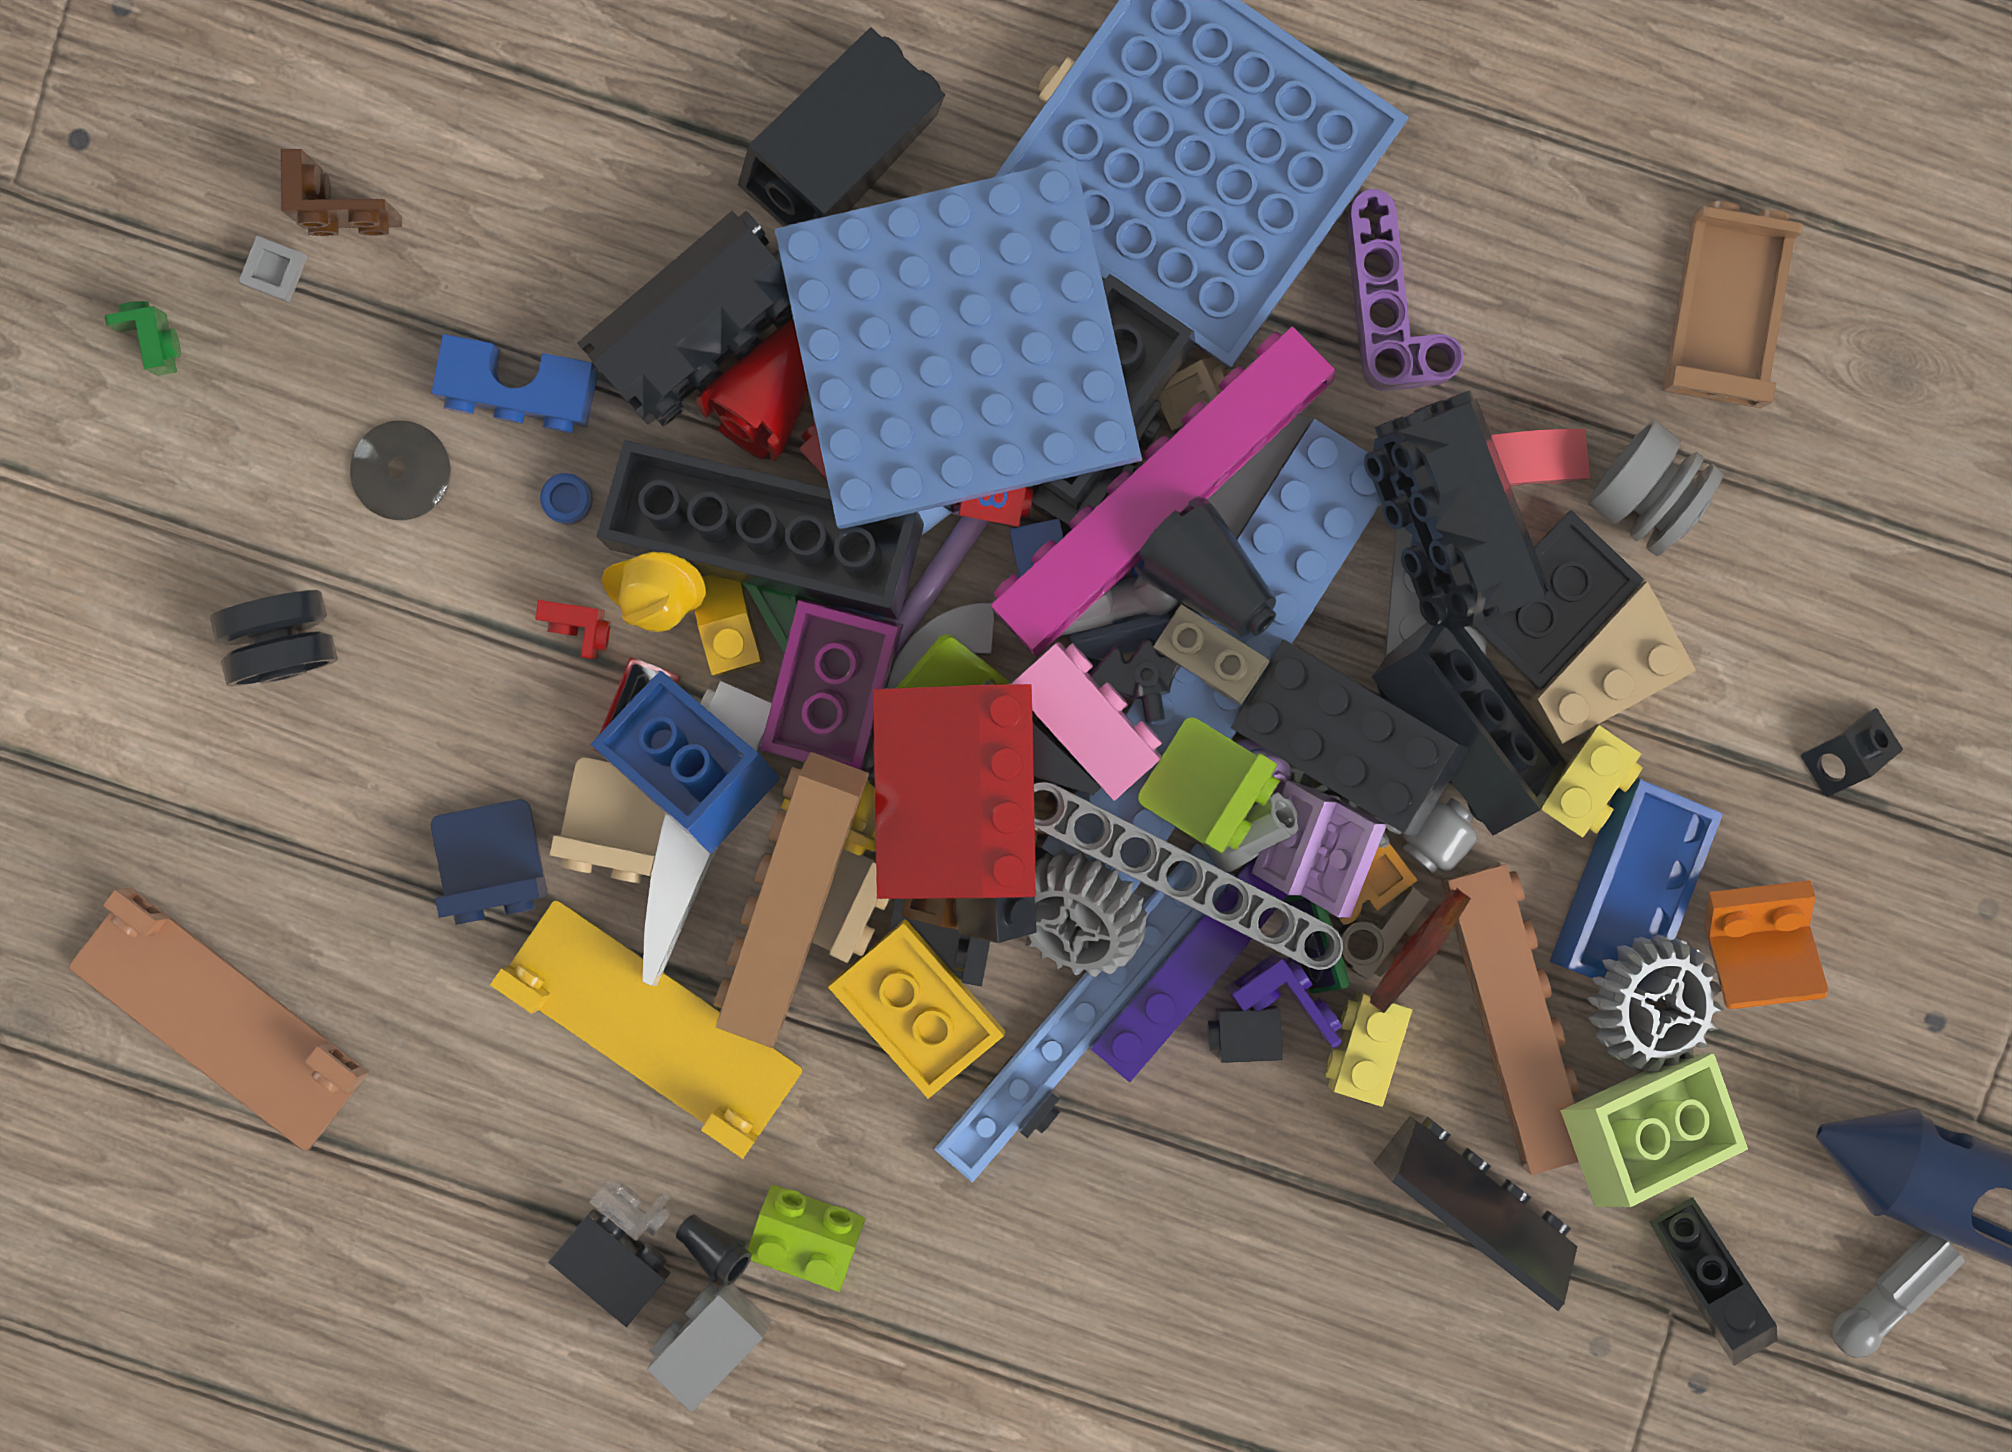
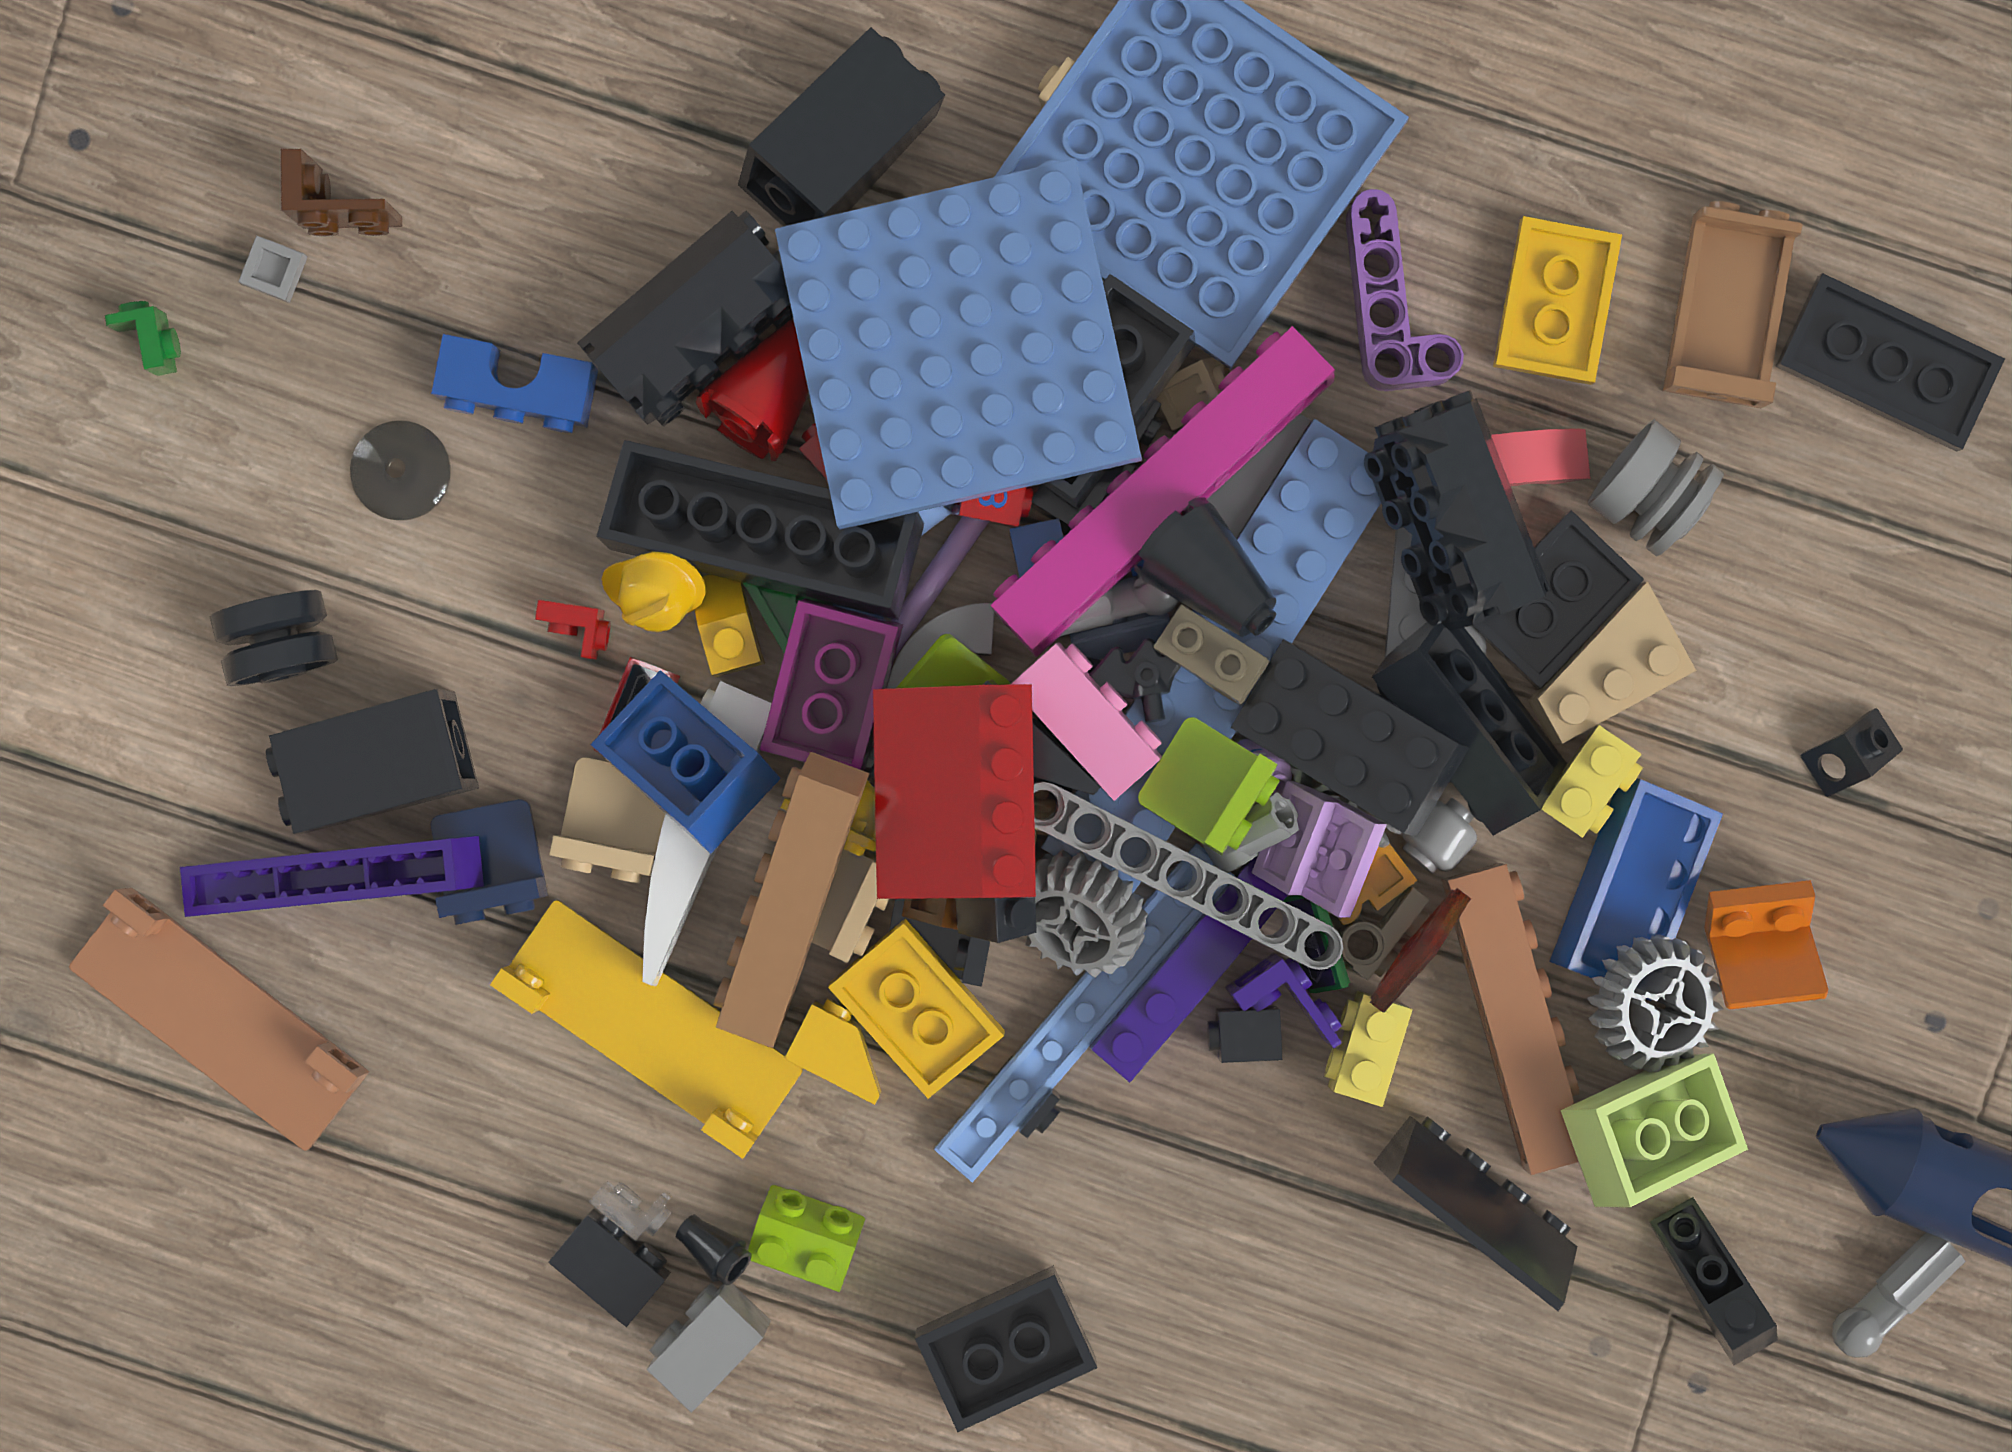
(332, 876): none -> dark purple slope
(372, 761): none -> black slope
(566, 498): blue tile -> none
(835, 1050): none -> yellow slope
(1005, 1348): none -> black brick
(1557, 300): none -> yellow plate
(1890, 362): none -> black plate

